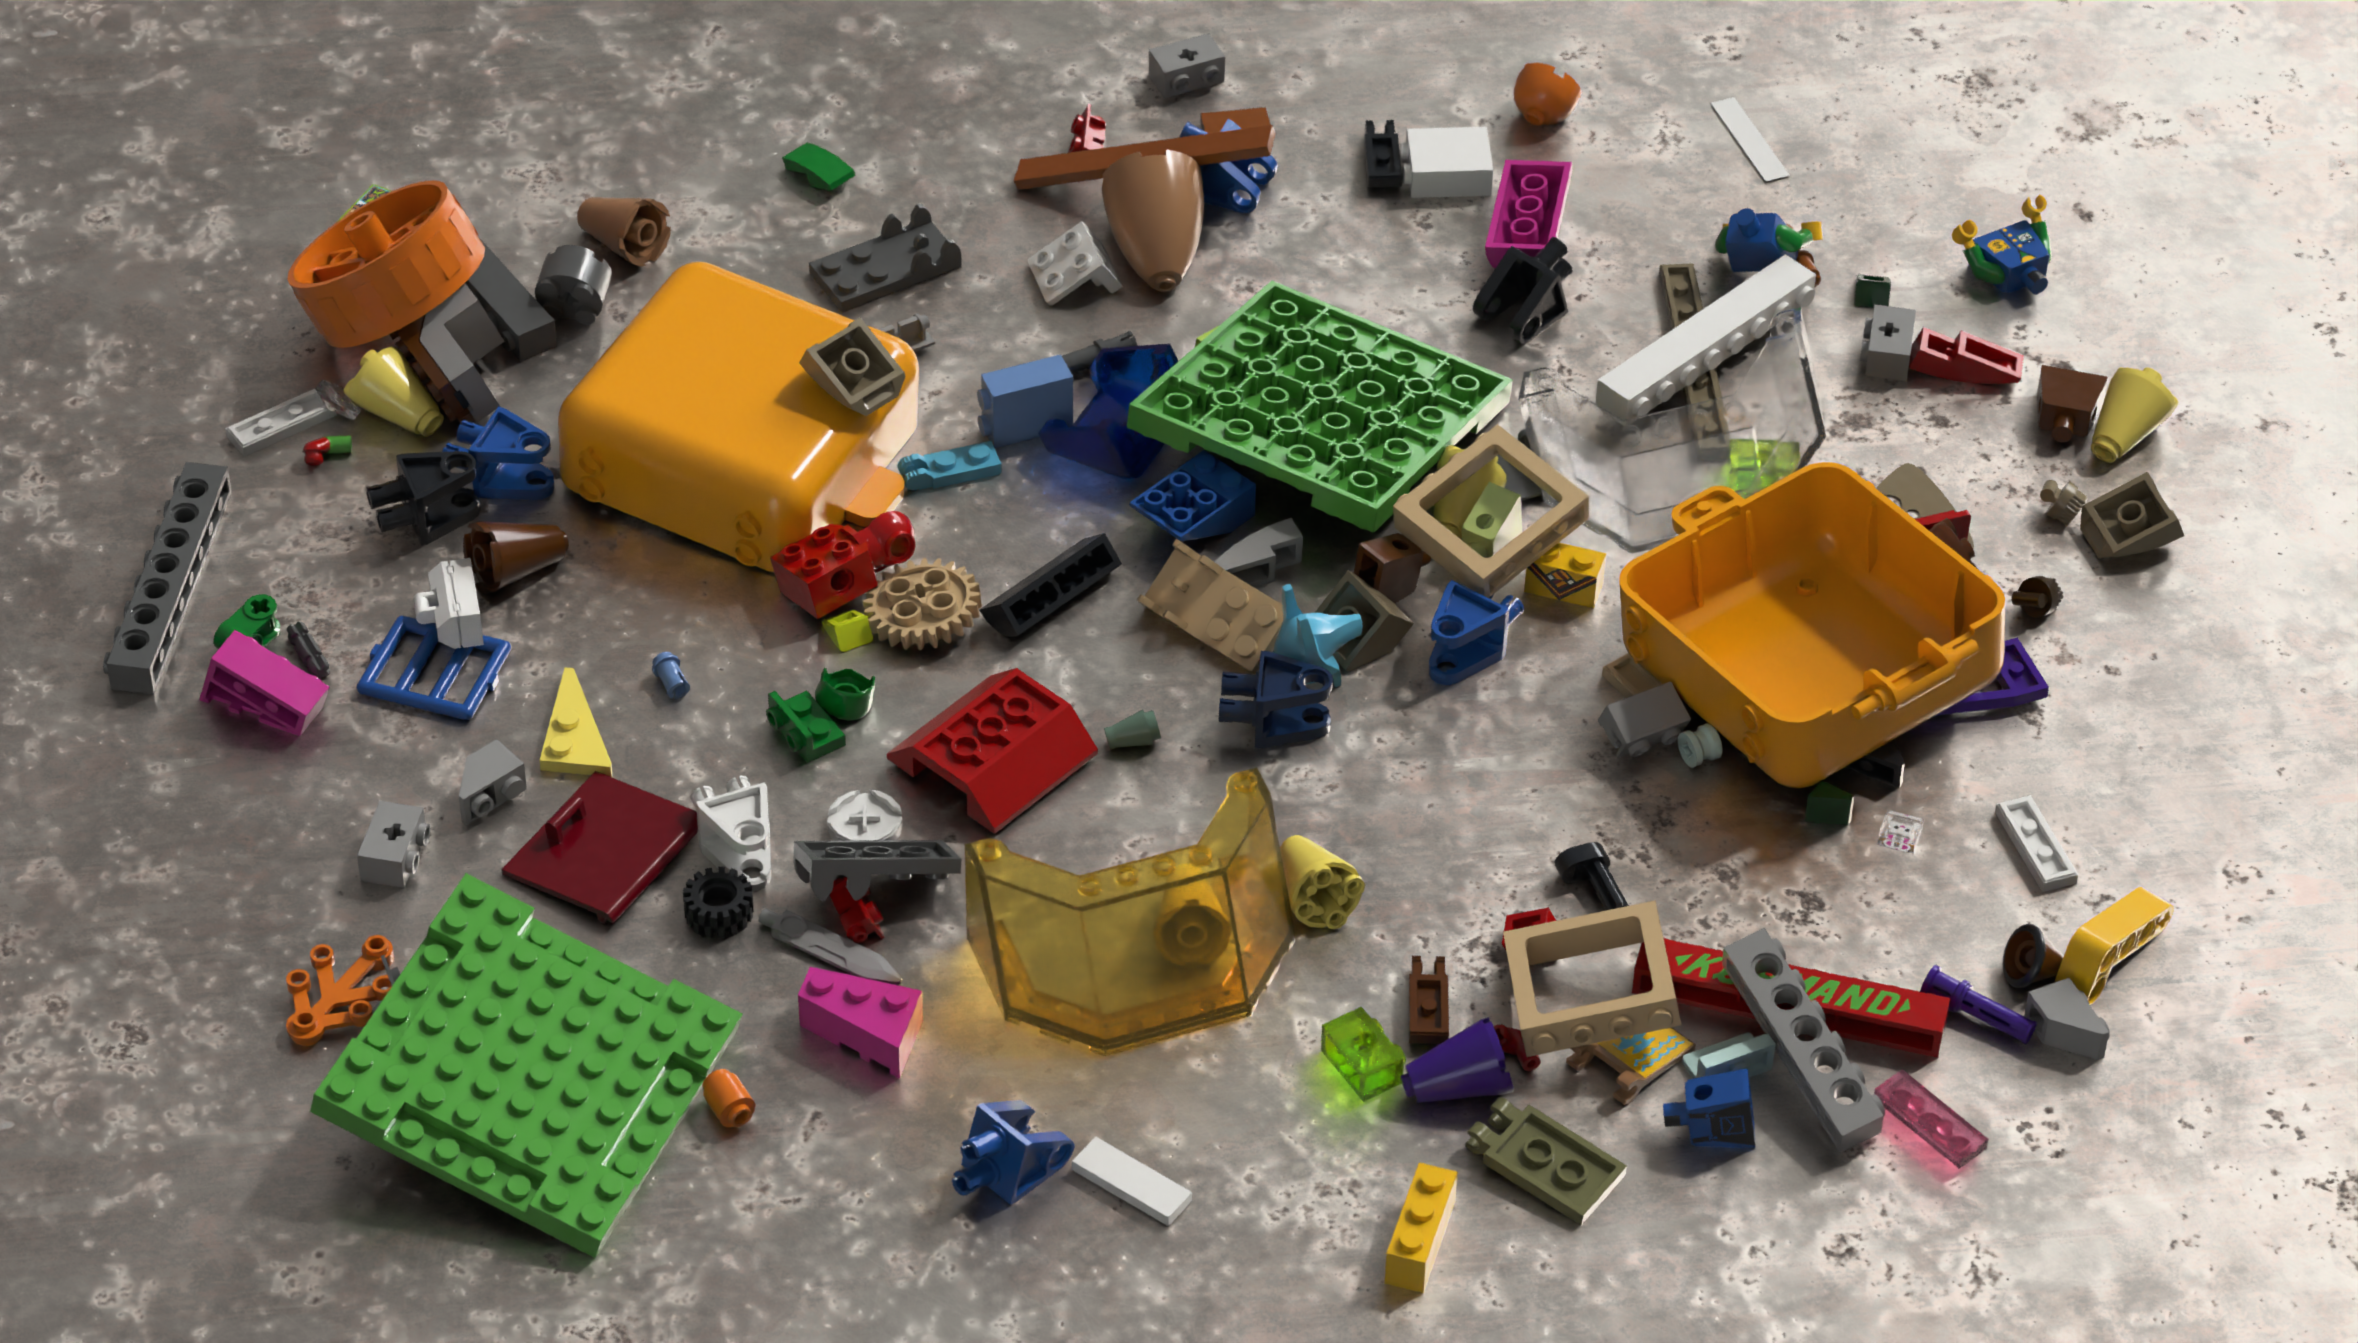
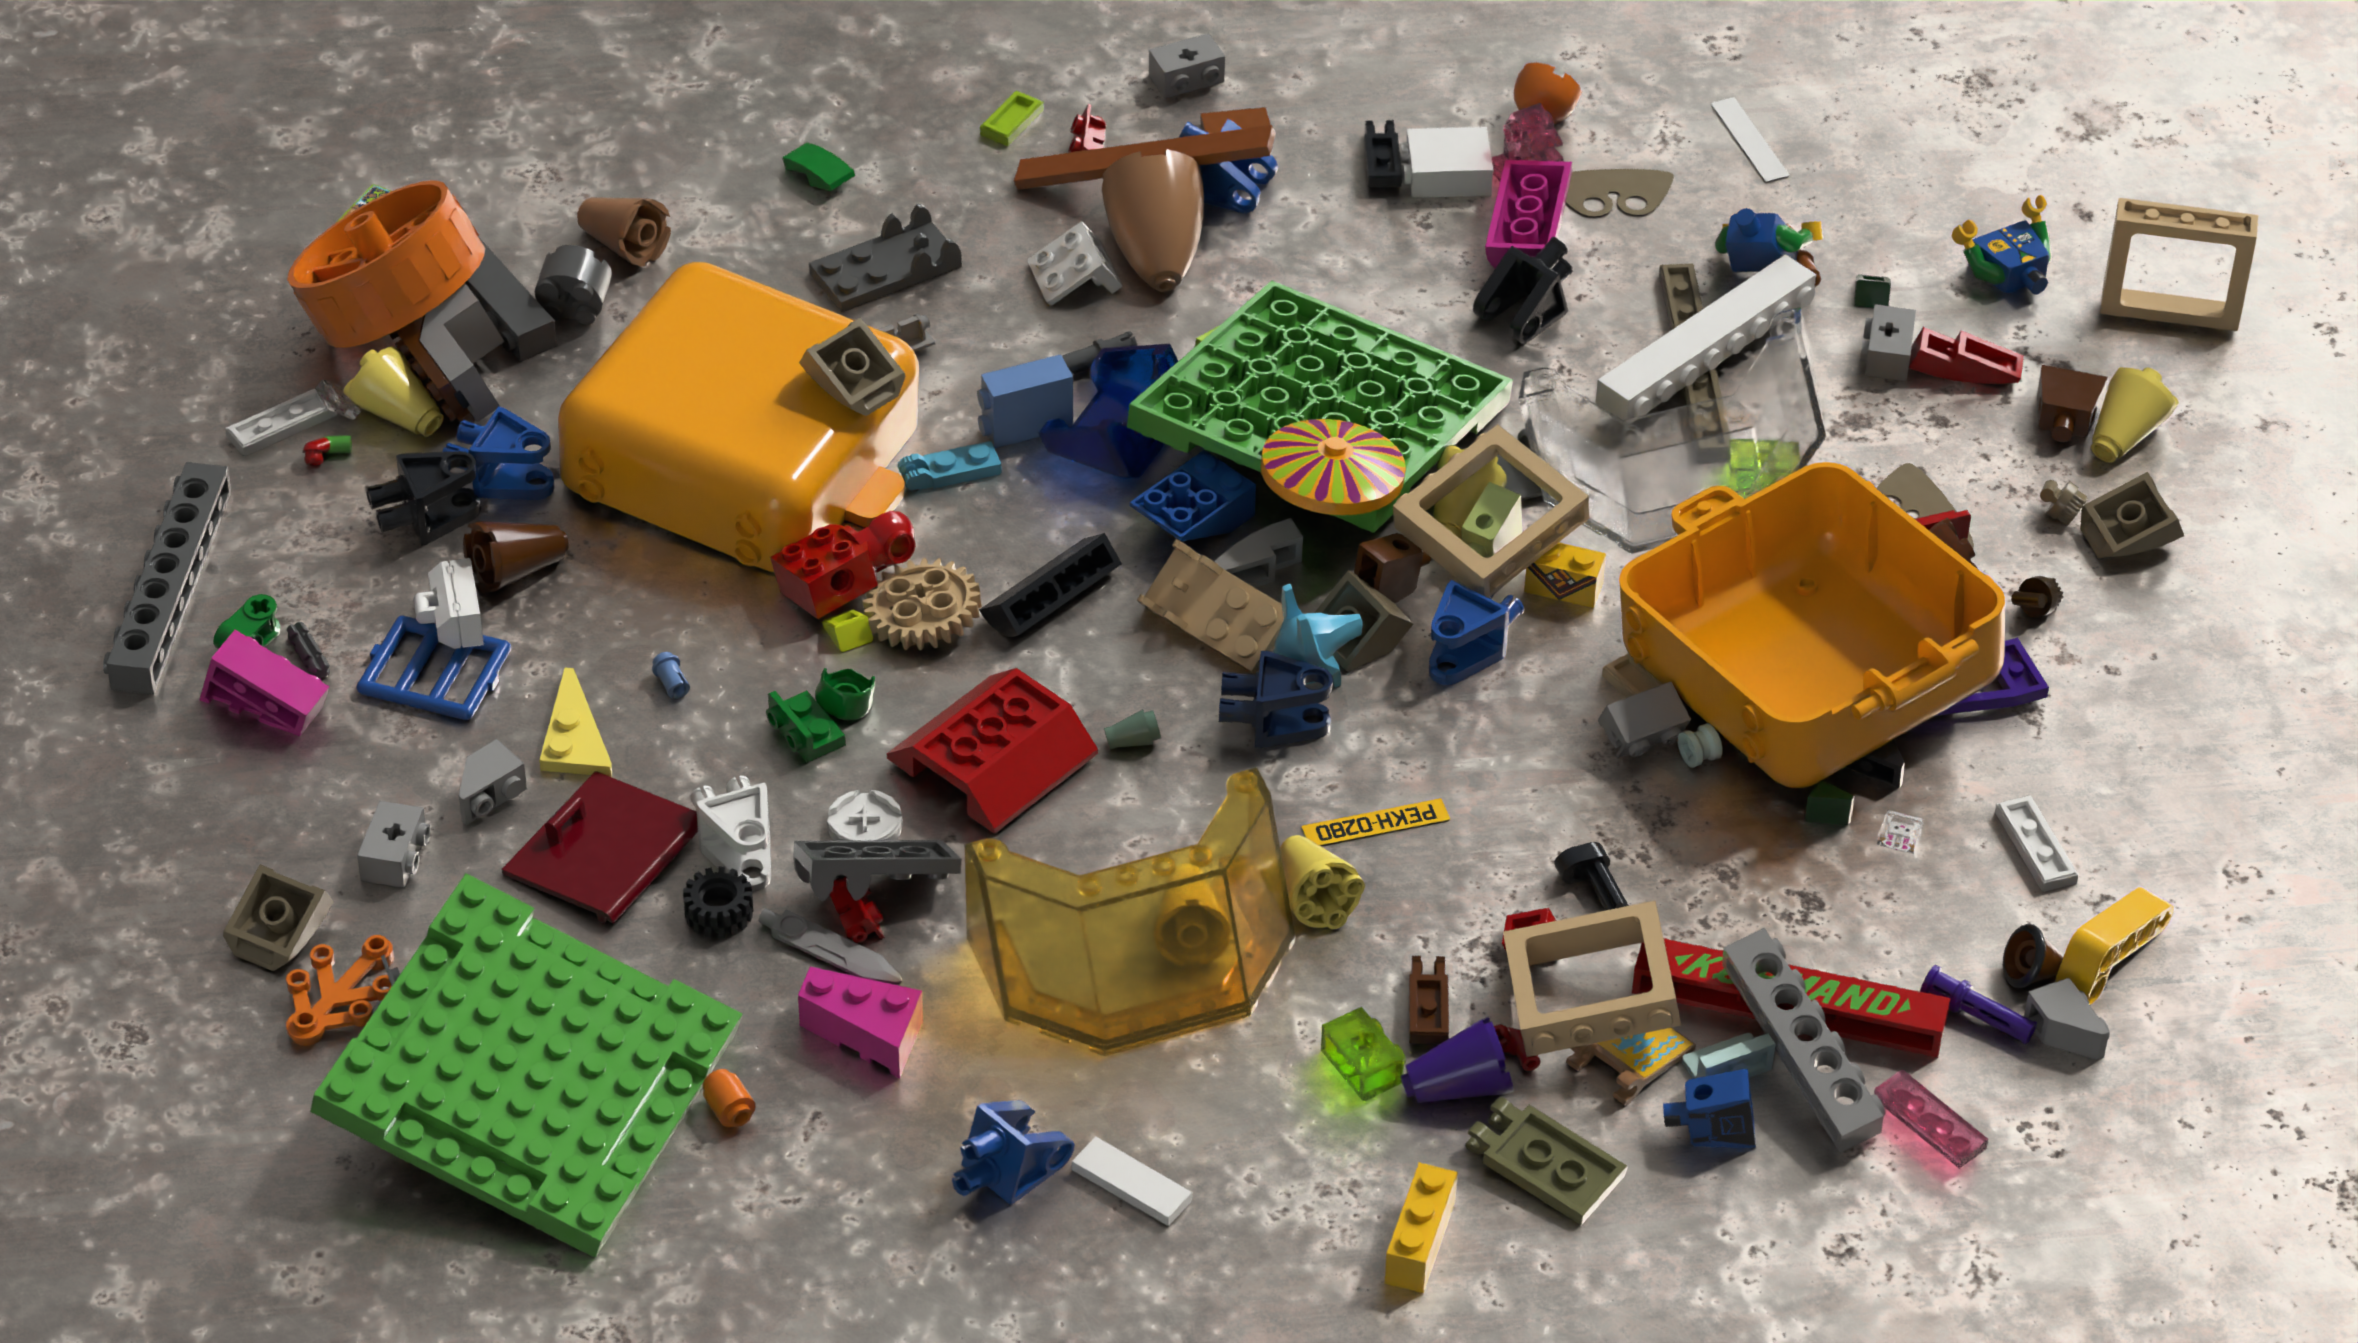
(275, 918): none -> dark tan slope
(1012, 118): none -> lime tile
(1333, 467): none -> dish
(1376, 822): none -> yellow sticker
(1528, 135): none -> clear pink tile
(1644, 183): none -> dark tan piece
(2181, 223): none -> tan piece

